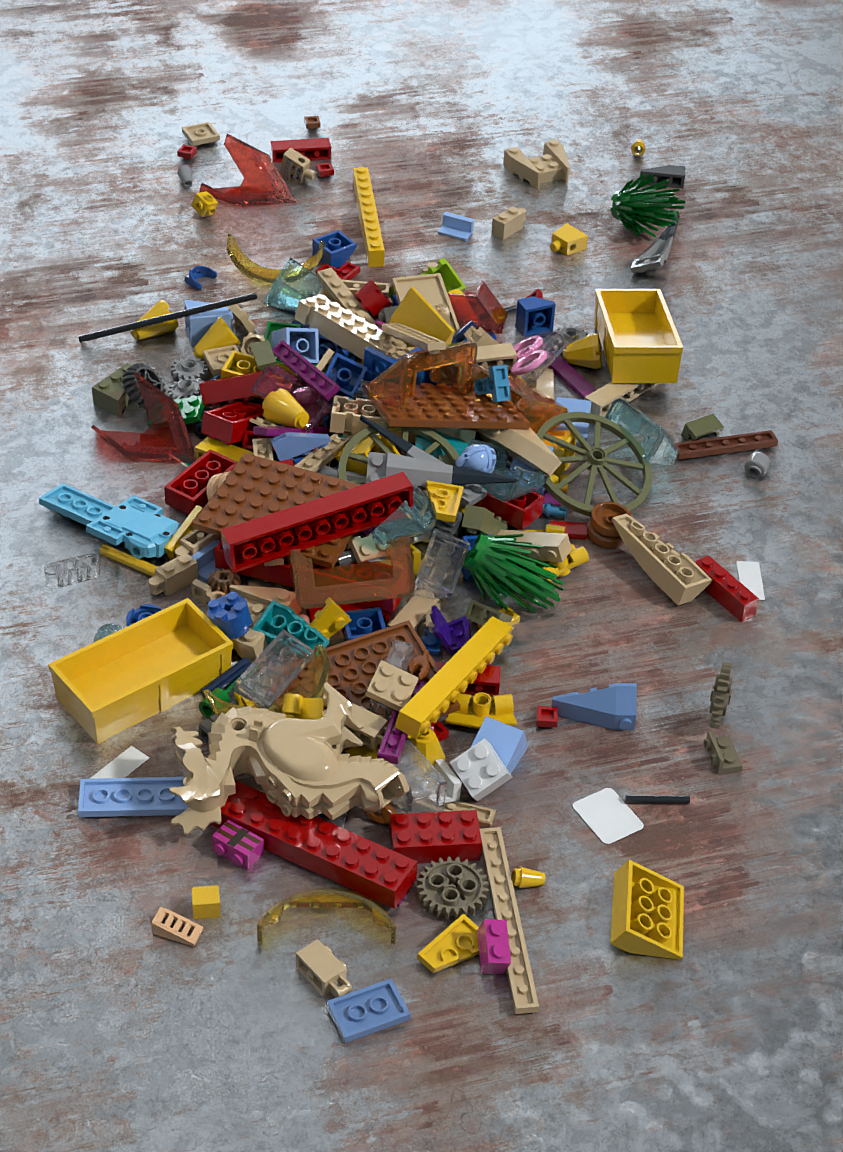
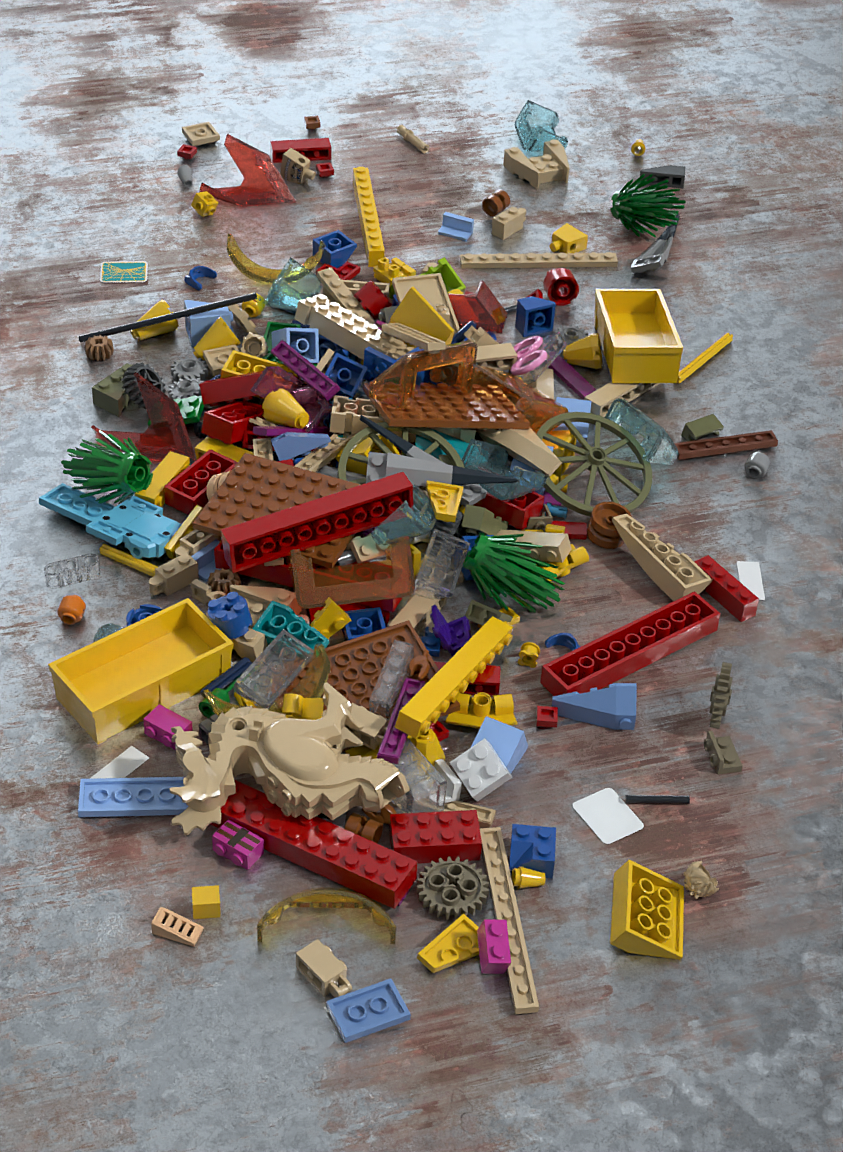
(71, 609): none -> orange head
(99, 348): none -> medium nougat gear
(109, 469): none -> green plant
(124, 271): none -> teal sticker
(159, 724): none -> dark pink brick
(165, 472): none -> yellow brick
(254, 307): none -> yellow head
(263, 354): olive hinge -> none
(368, 829): none -> dark orange wheel
(385, 272): none -> yellow hips
(391, 686): tan plate -> none
(408, 135): none -> tan pin
(478, 457): light blue helmet -> none
(496, 202): none -> dark orange wheel
(496, 384): dark azure tile -> none
(529, 654): none -> yellow brick
(533, 848): none -> blue slope
(536, 125): none -> clear light blue windscreen
(538, 523): none -> dark tan bracket
(543, 260): none -> tan plate
(561, 286): none -> red brick
(562, 639): none -> blue helmet
(631, 646): none -> red brick
(699, 881): none -> tan hair
(704, 357): none -> yellow axle

